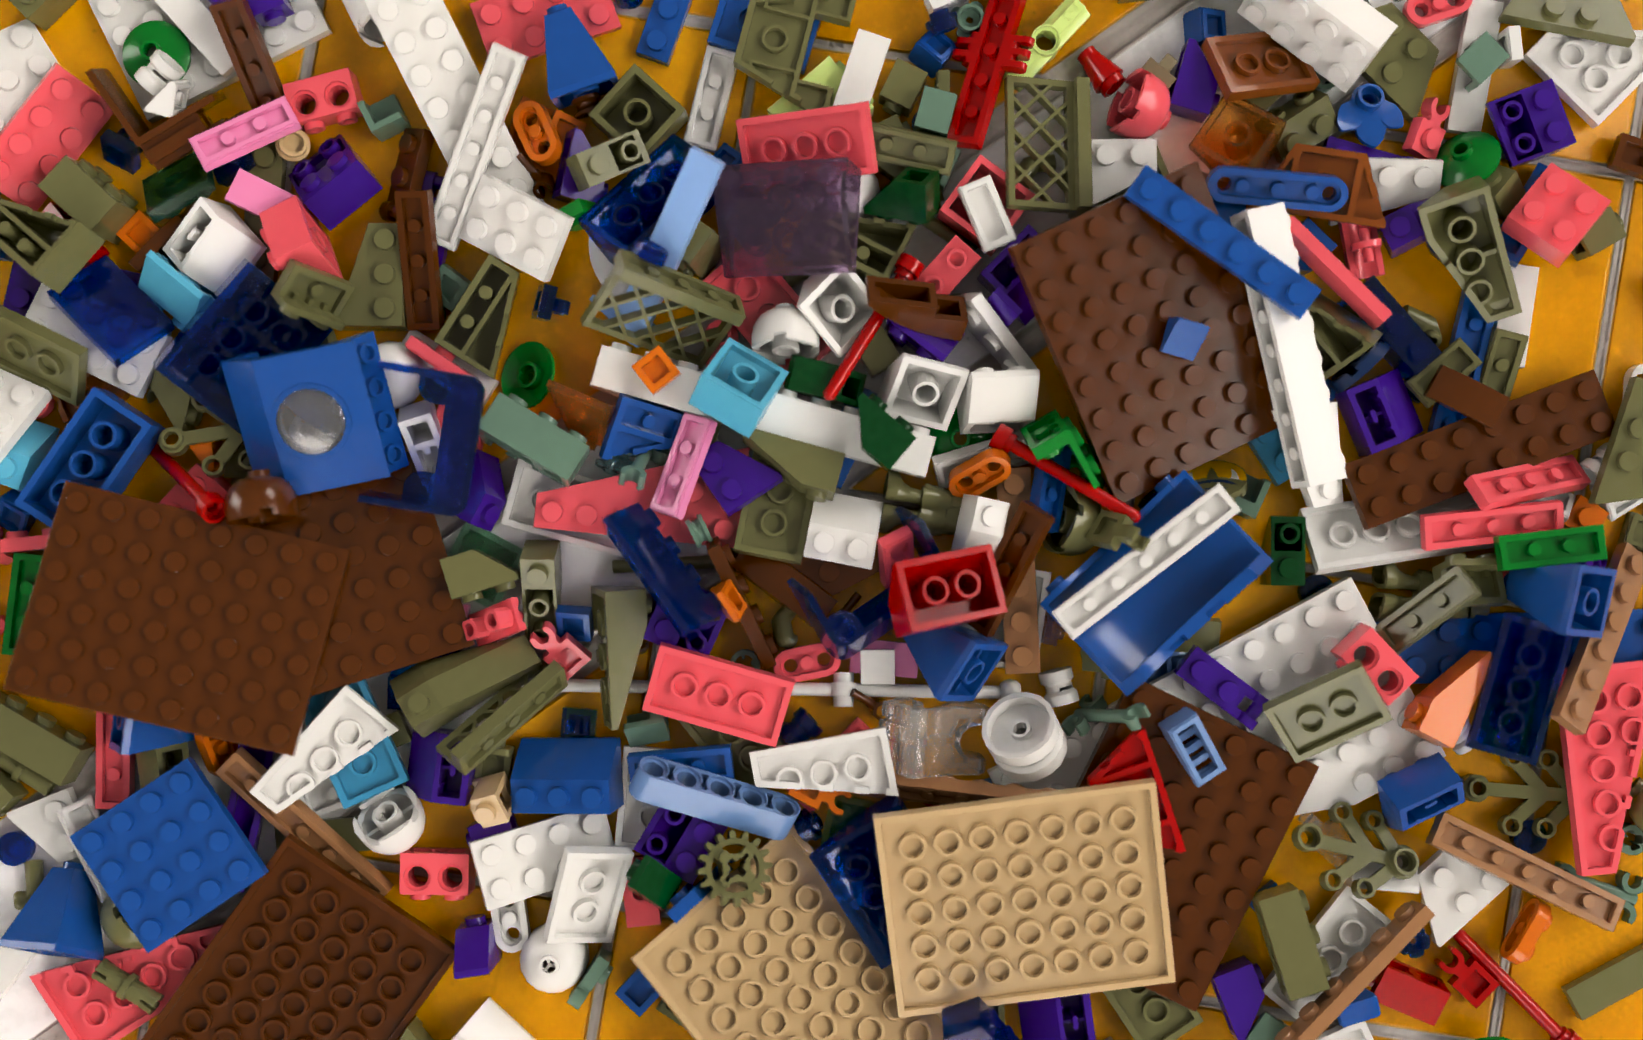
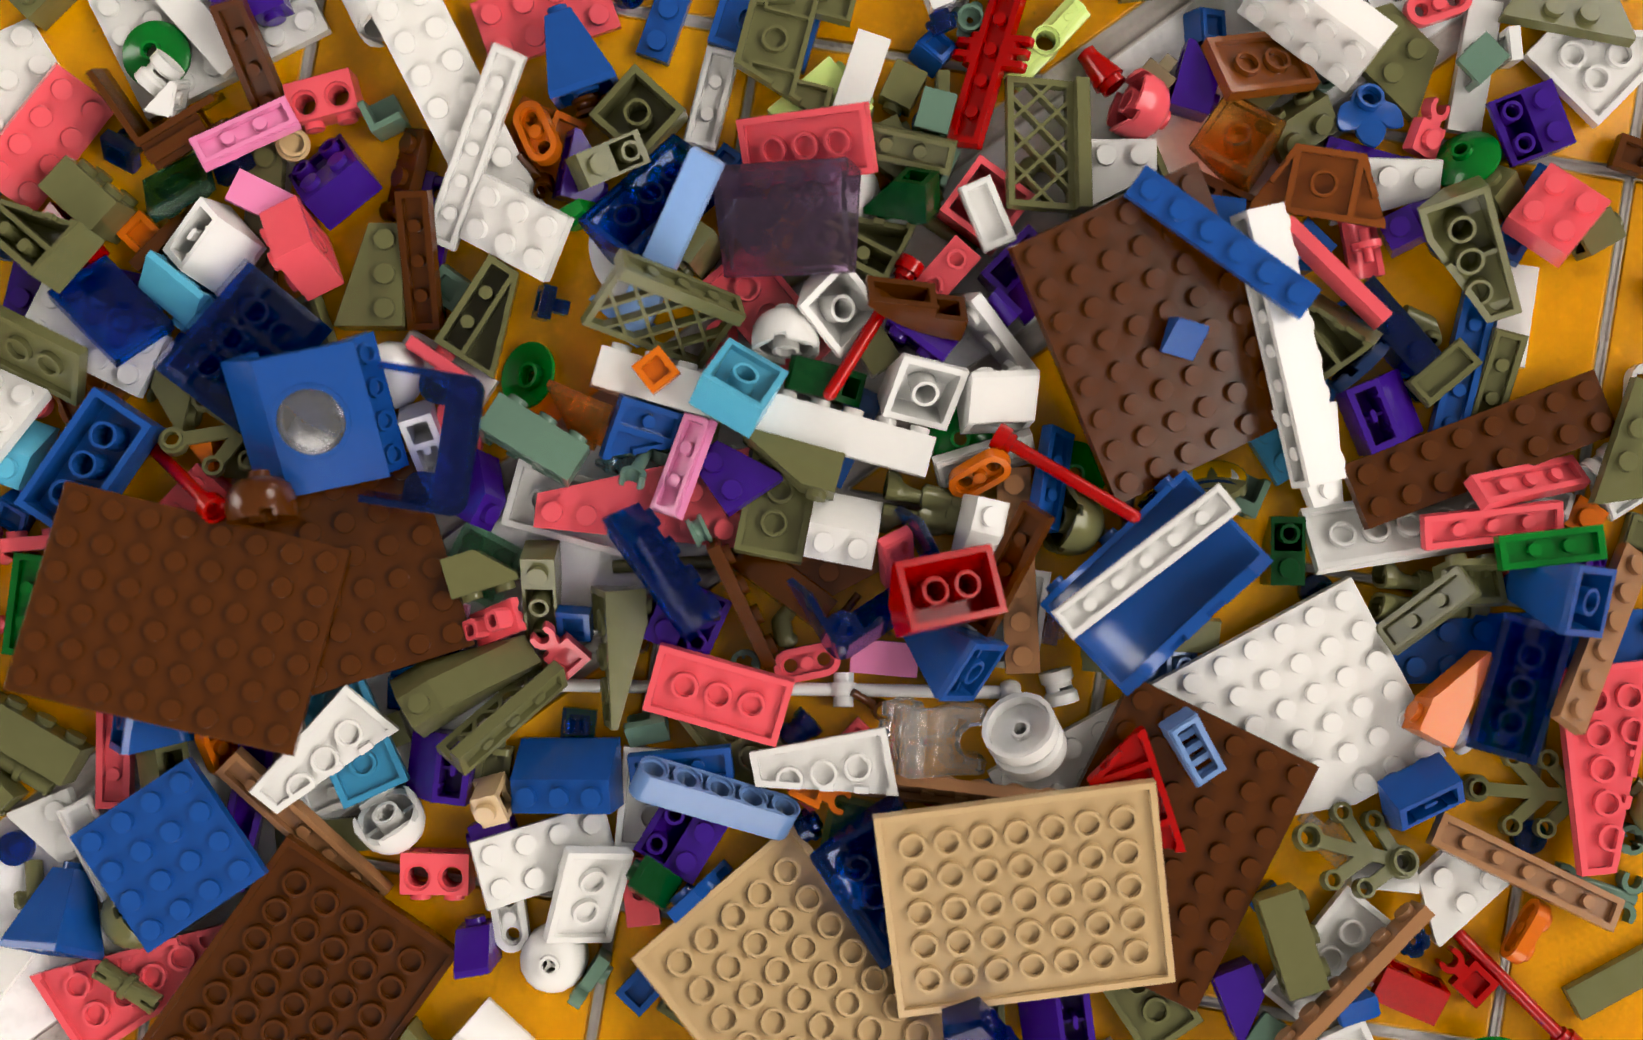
(312, 295): olive bracket -> none
(650, 251): clear blue tile -> none
(730, 599): orange slope -> none
(745, 879): olive gear -> none
(877, 666): white tile -> none
(880, 434): dark green slope -> none
(1049, 436): green bracket -> none
(1096, 712): sand green bar -> none
(1113, 529): olive plate -> none
(1220, 686): dark purple plate -> none
(1273, 186): blue plate -> none
(1327, 711): olive plate -> none
(1378, 658): coral brick -> none
(1466, 396): reddish brown slope -> none

